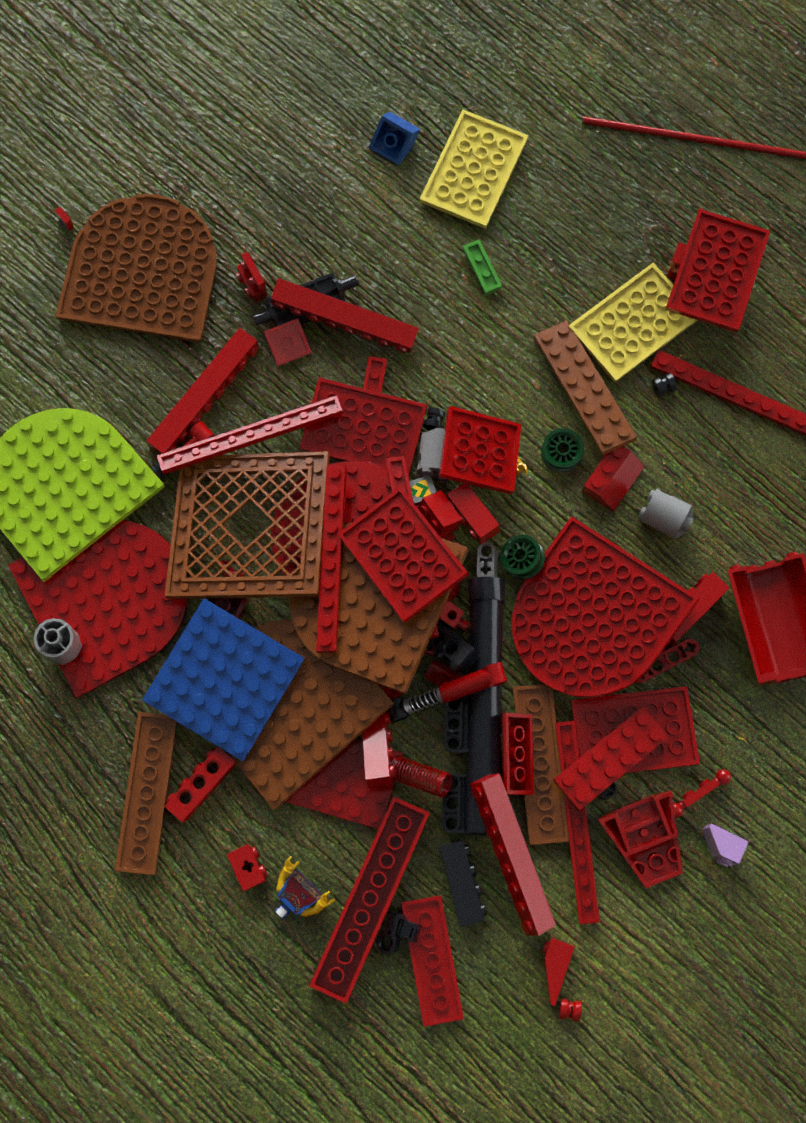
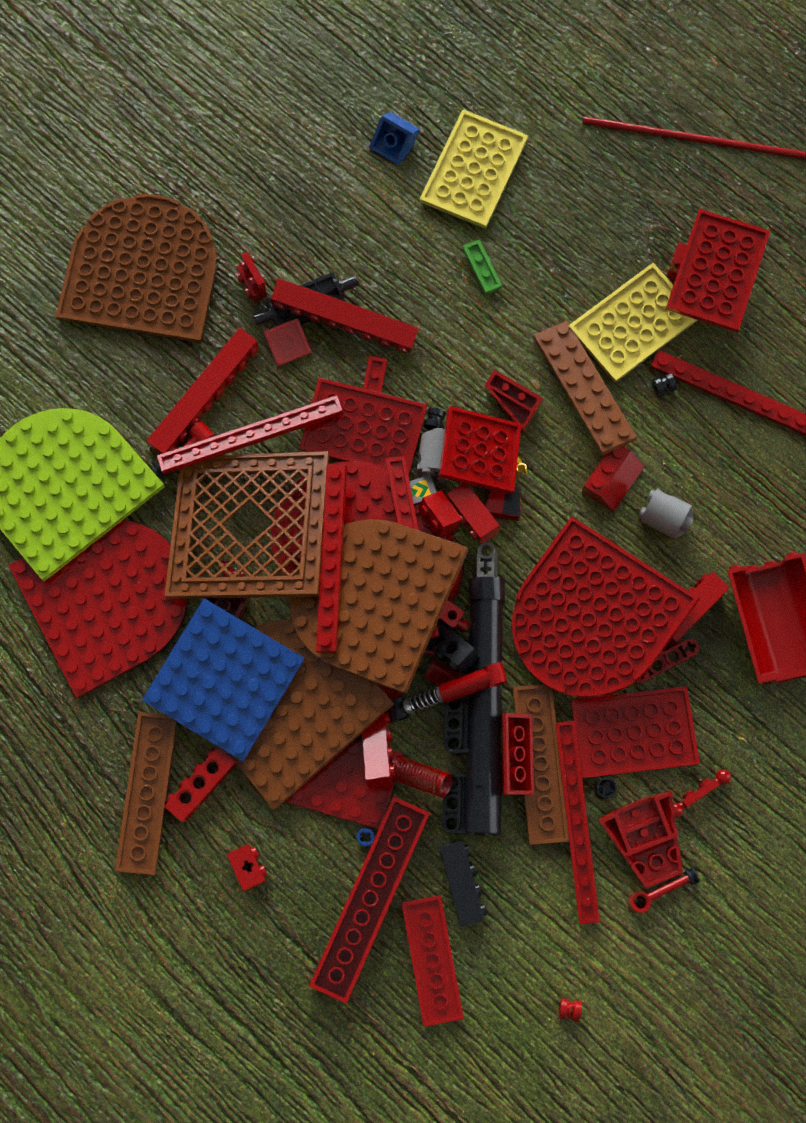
(57, 641): light grey cylinder -> none
(64, 218): red tile -> none
(298, 893): torso -> none
(365, 843): none -> blue bush
(397, 927): black piece -> none
(403, 554): red plate -> none
(504, 505): none -> torso
(512, 854): red brick -> none
(514, 399): none -> red wedge
(530, 564): dark green wheel -> none
(556, 963): red slope -> none
(573, 438): dark green wheel -> none
(610, 759): red plate -> none
(691, 877): none -> red piece
(724, 845): lavender slope -> none

